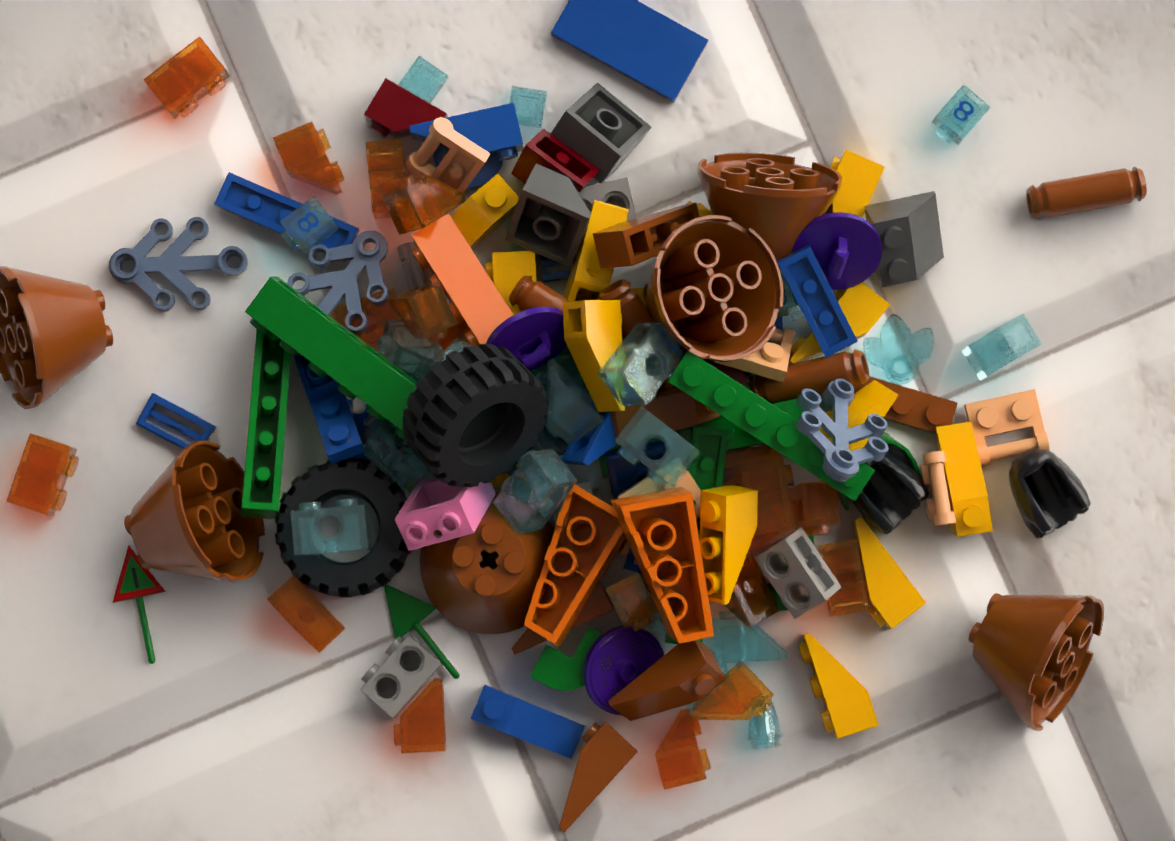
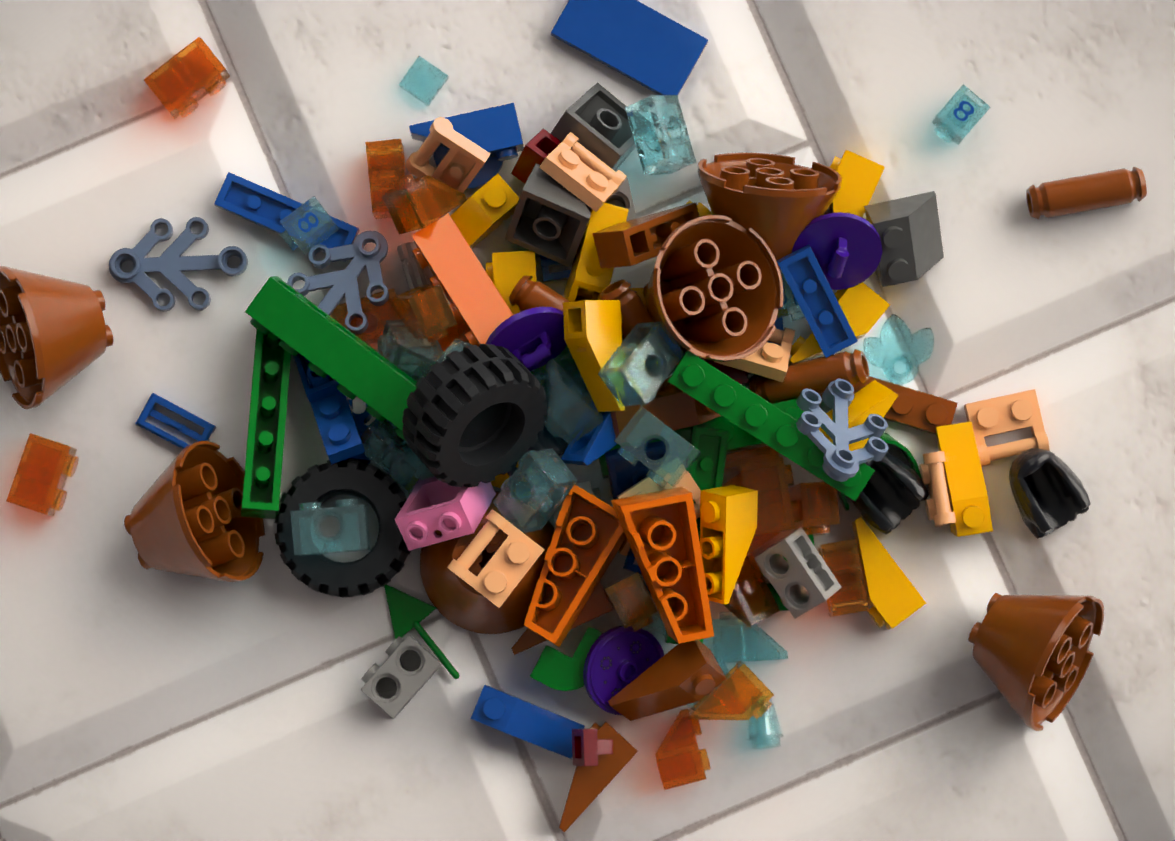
(136, 583): piece -> none
(306, 158): clear orange slope -> none
(306, 613): clear orange slope -> none
(396, 109): dark red slope -> none
(423, 722): clear orange slope -> none
(507, 564): none -> light nougat plate
(529, 105): clear light blue tile -> none
(582, 172): none -> light nougat plate
(587, 747): none -> dark red tile
(660, 134): none -> clear light blue brick
(844, 698): yellow slope -> none
(1001, 346): clear light blue slope -> none

